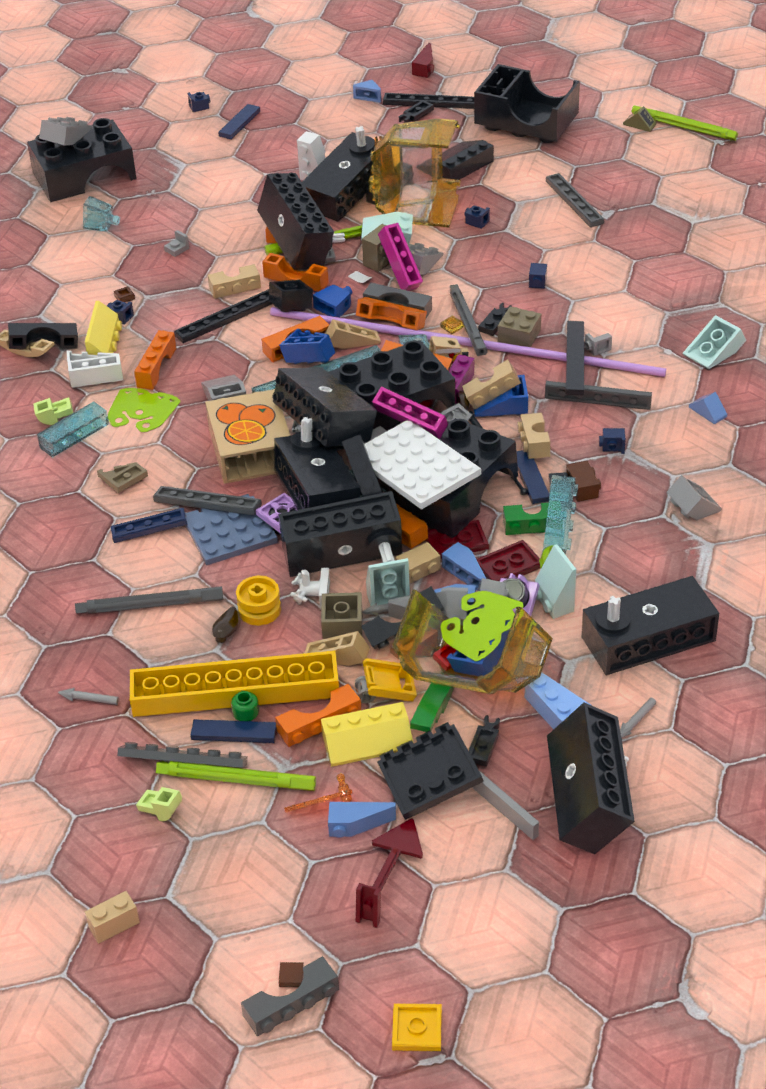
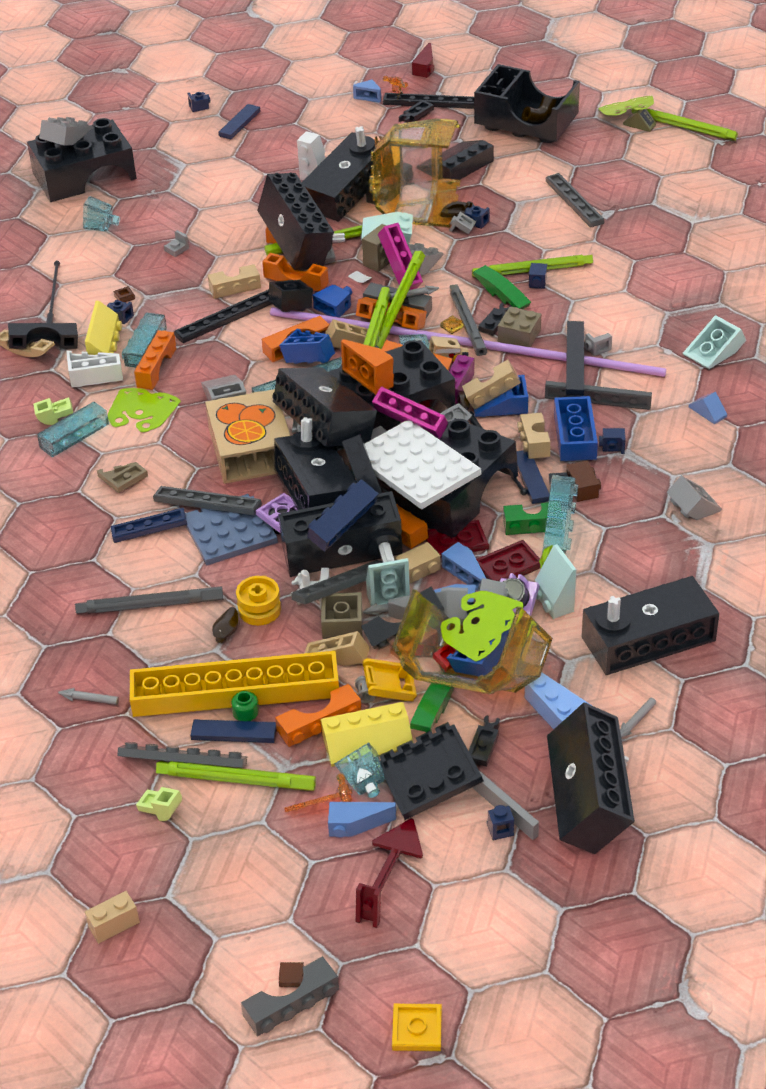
(50, 315): none -> black piece
(142, 338): none -> clear light blue brick
(332, 585): none -> dark grey tile
(342, 514): none -> dark blue brick
(363, 770): none -> clear light blue torso
(367, 365): none -> orange slope
(377, 317): none -> lime piece
(397, 83): none -> clear orange piece
(414, 266): none -> lime piece
(419, 291): none -> light grey piece
(454, 208): none -> dark brown arm
(463, 222): none -> light grey bracket
(499, 816): none -> dark blue brick
(502, 287): none -> green slope
(540, 114): none -> dark brown cylinder
(552, 263): none -> lime piece
(575, 428): none -> blue brick
(611, 108): none -> lime piece

